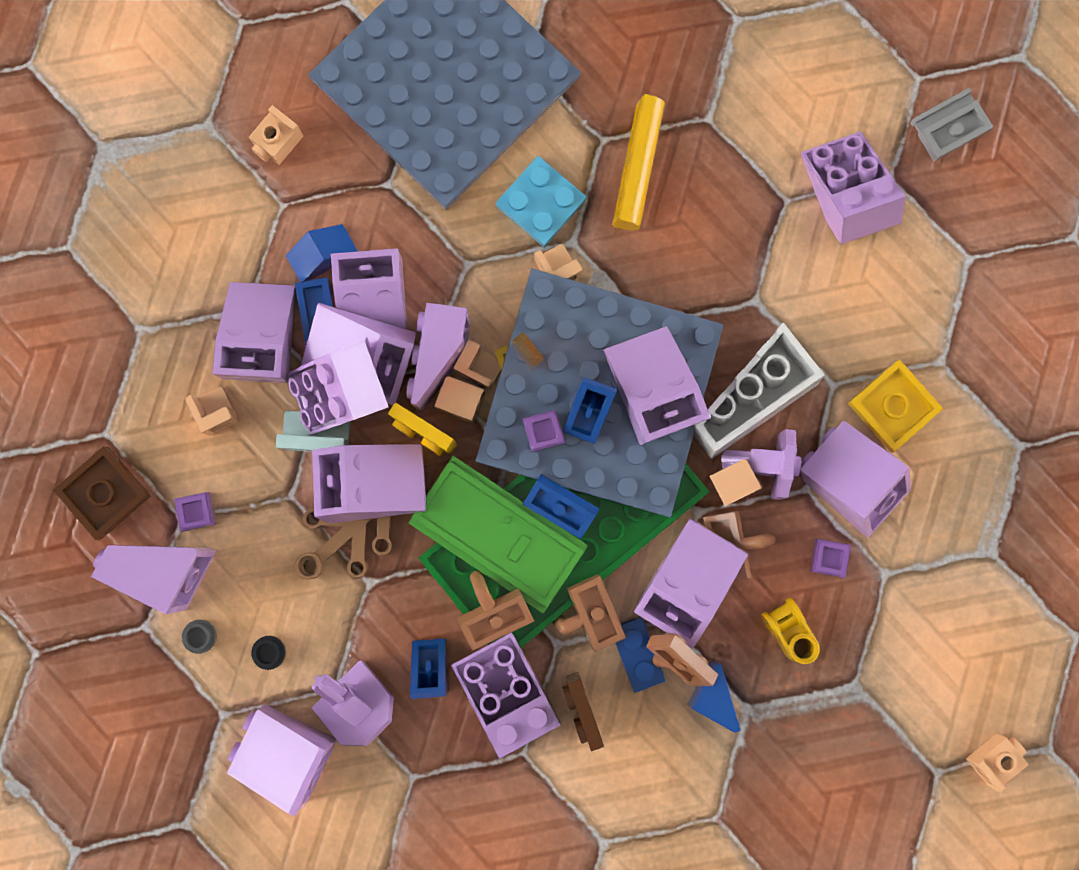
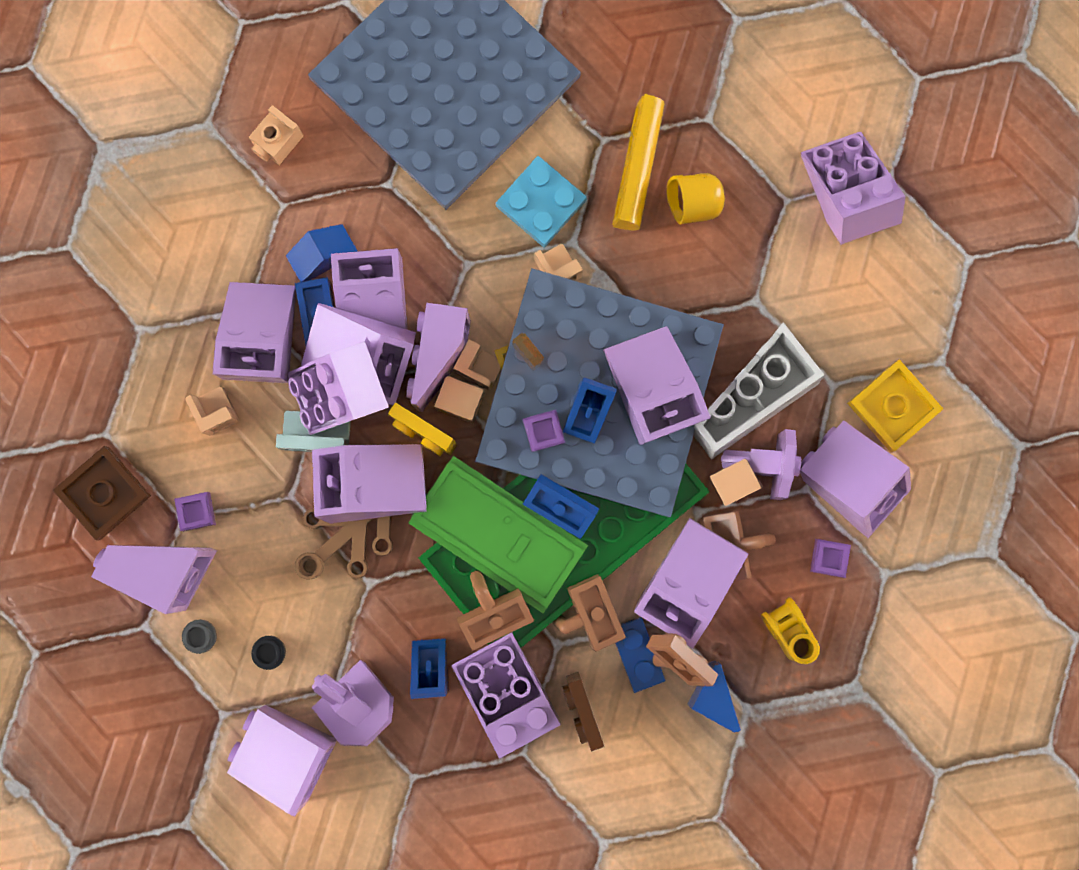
(701, 197): none -> yellow helmet
(951, 124): light grey plate -> none
(988, 757): light nougat brick -> none

